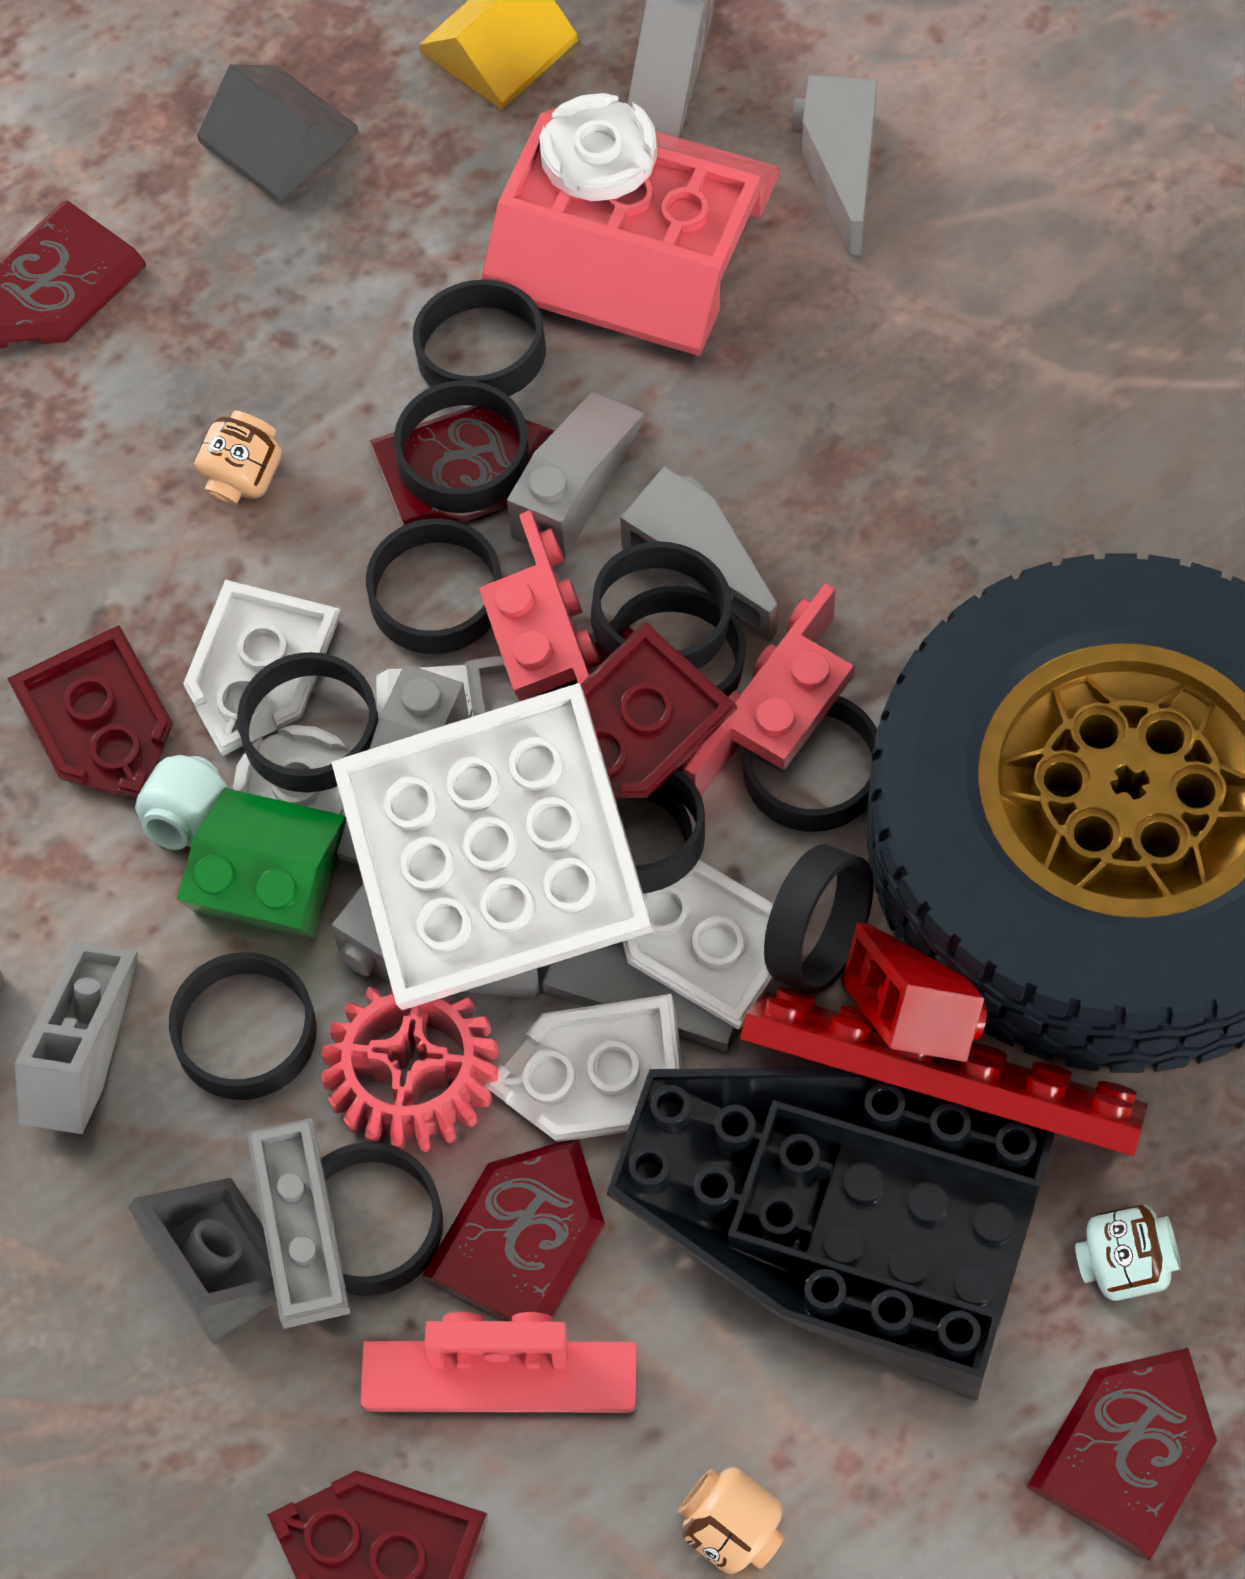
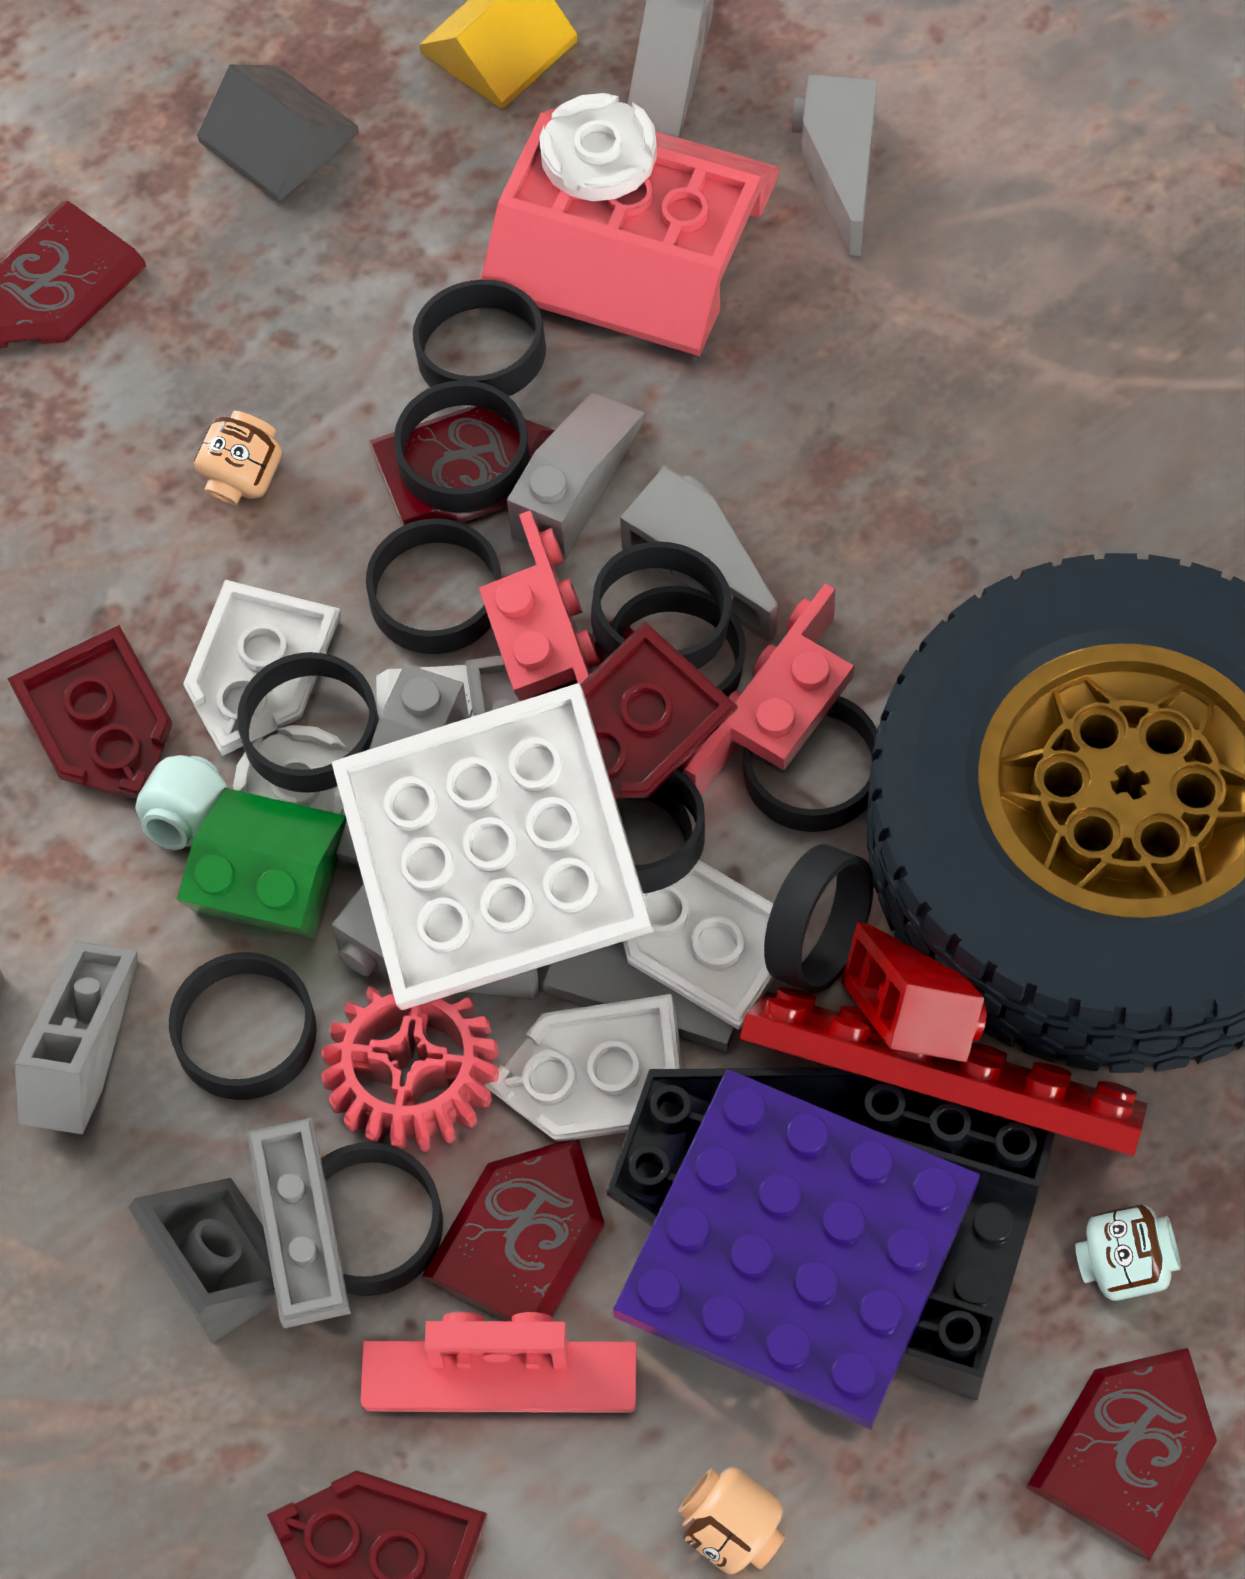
(797, 1248): none -> dark purple plate

